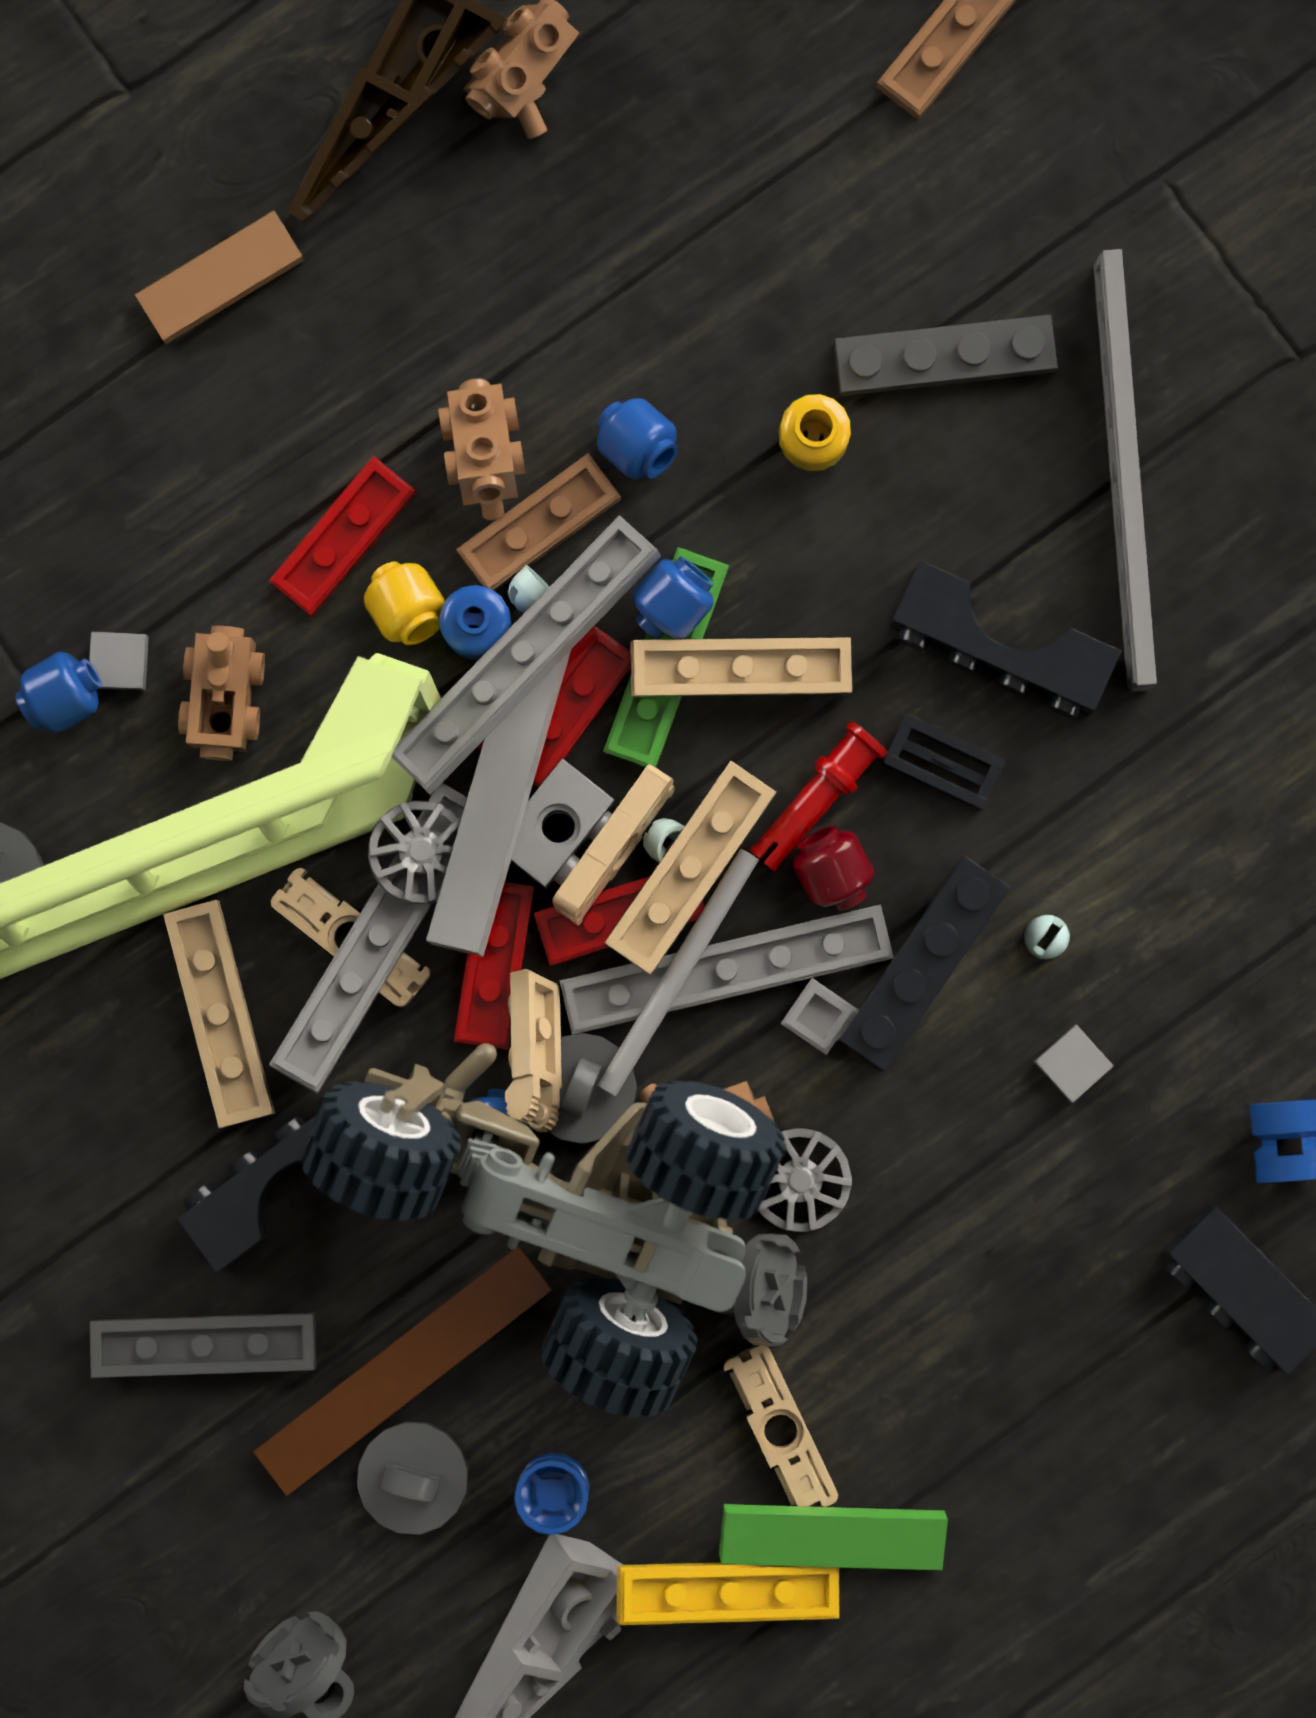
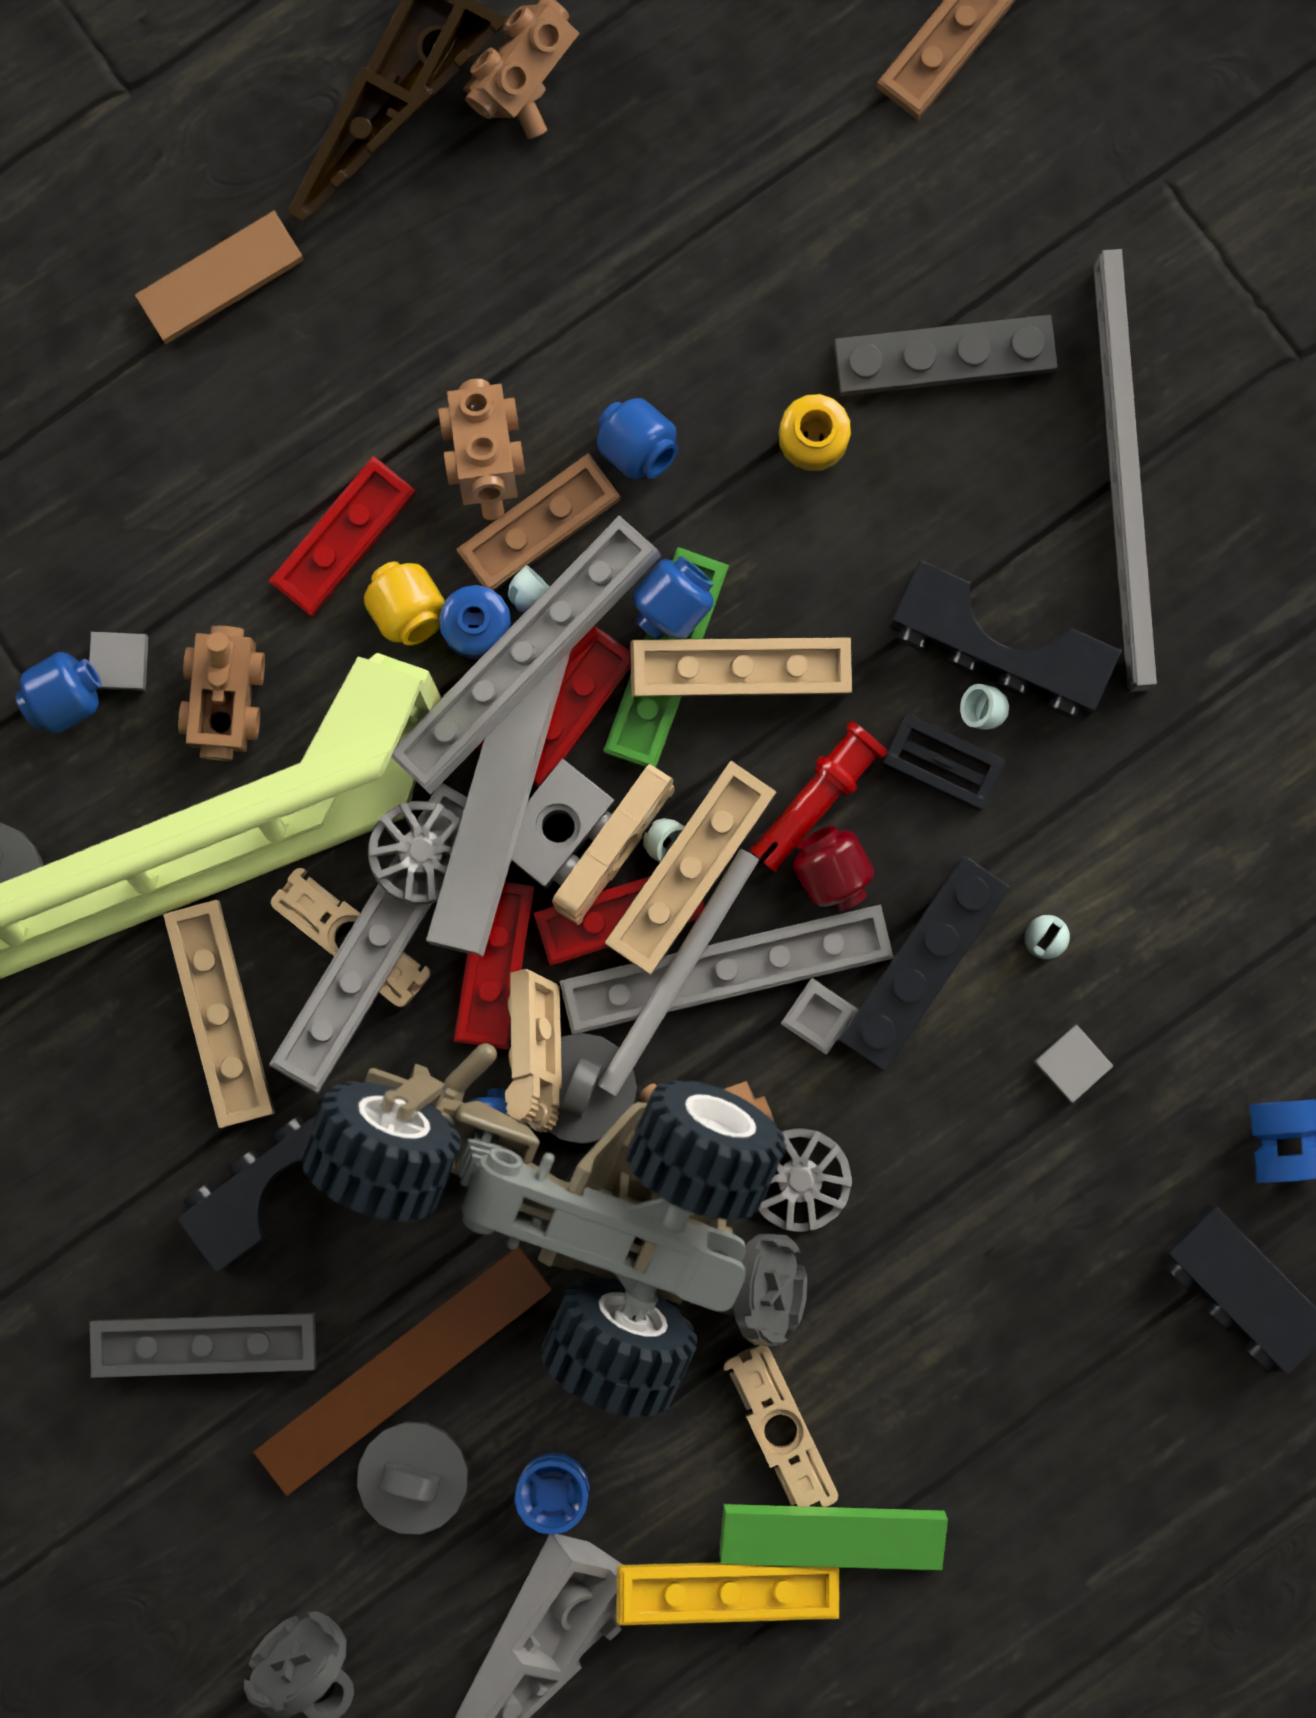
(984, 707): none -> light aqua hinge

